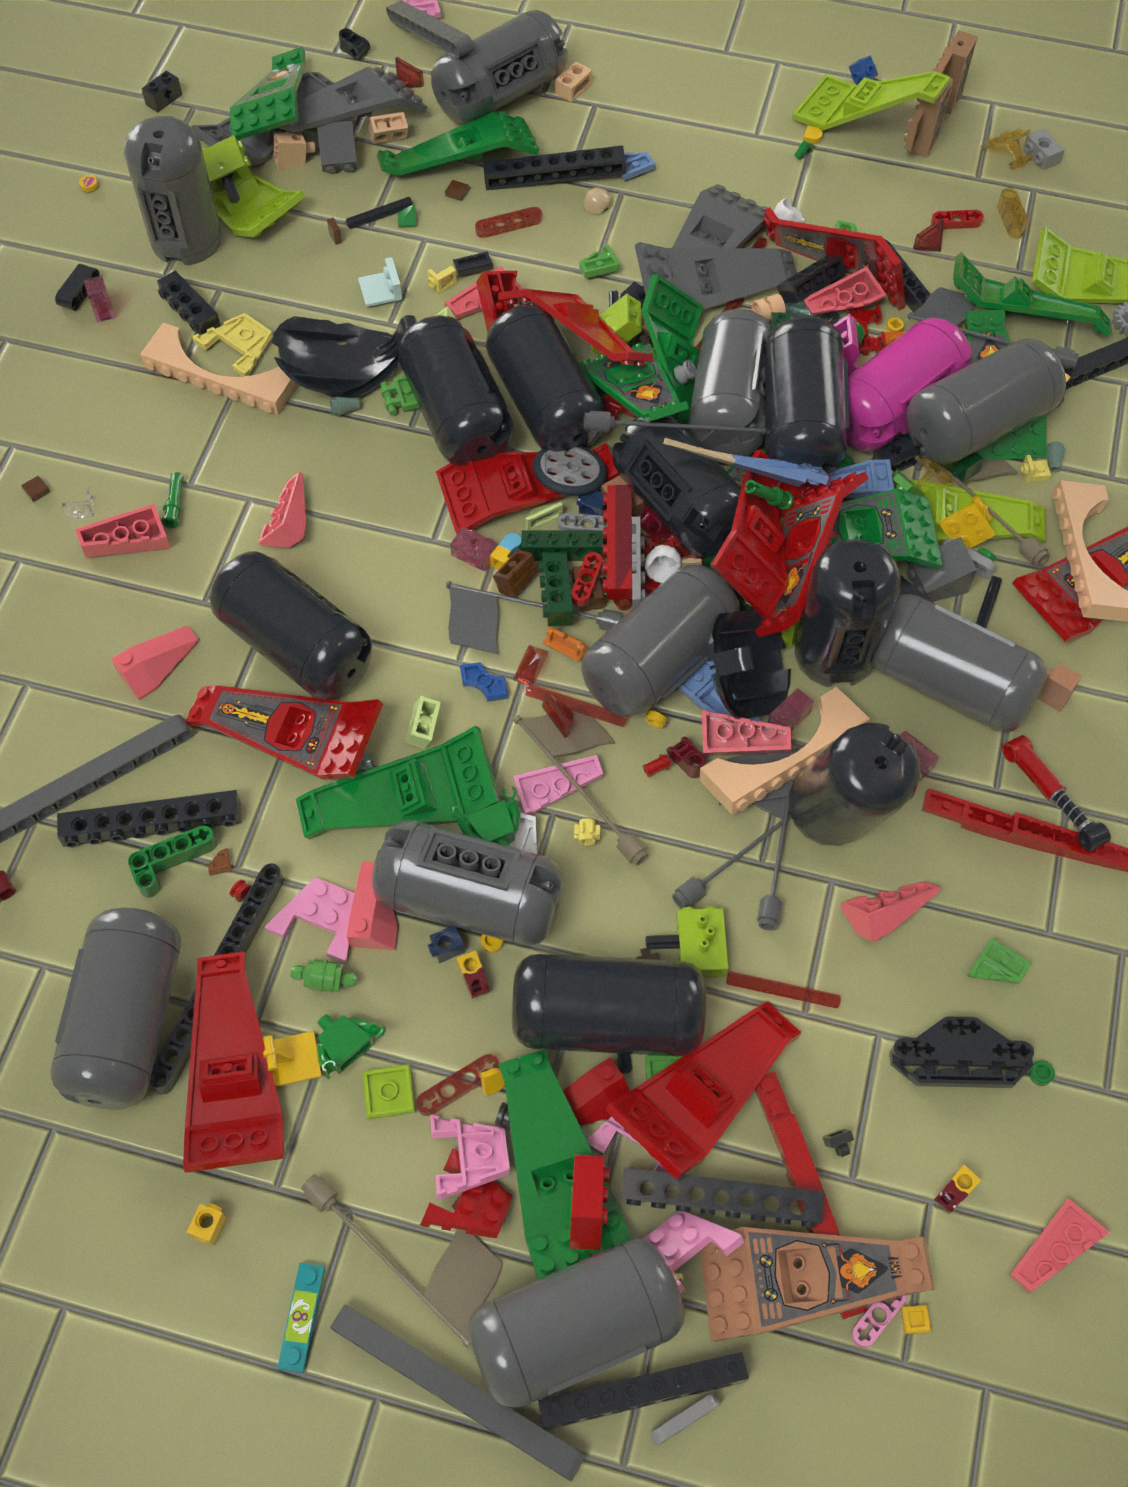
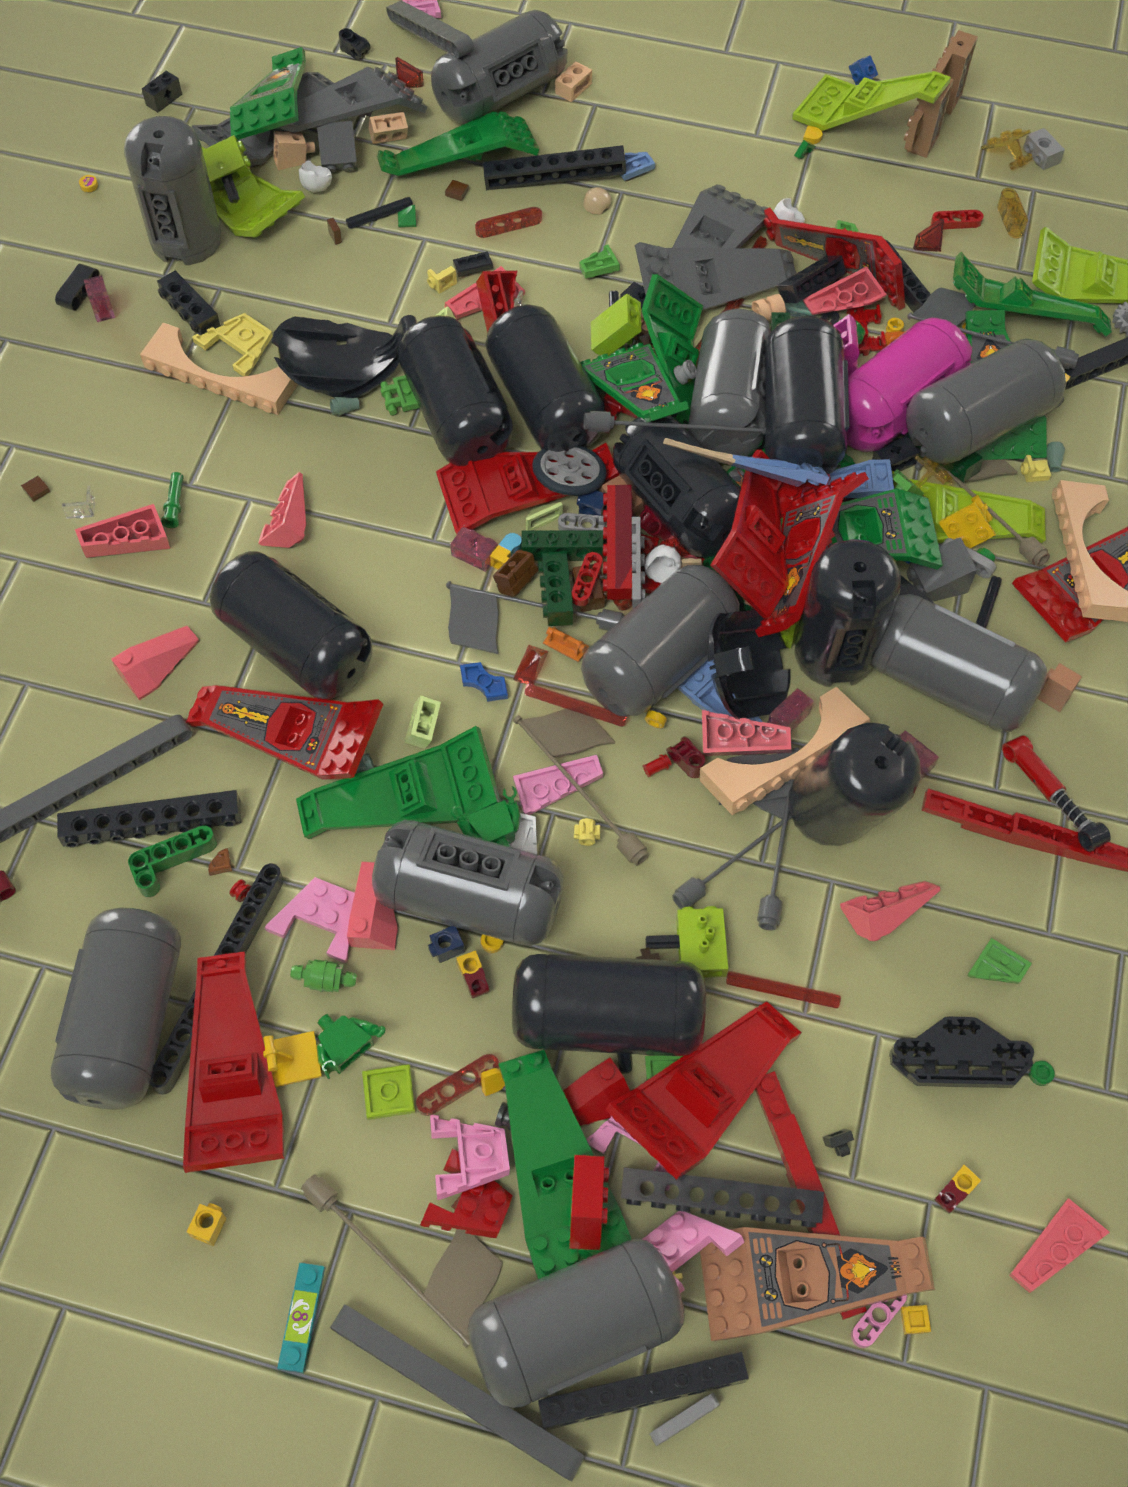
(314, 177): none -> white hair
(381, 287): light aqua bracket -> none
(558, 713): clear red slope -> none
(582, 320): red wing -> none
(774, 496): green pin -> none

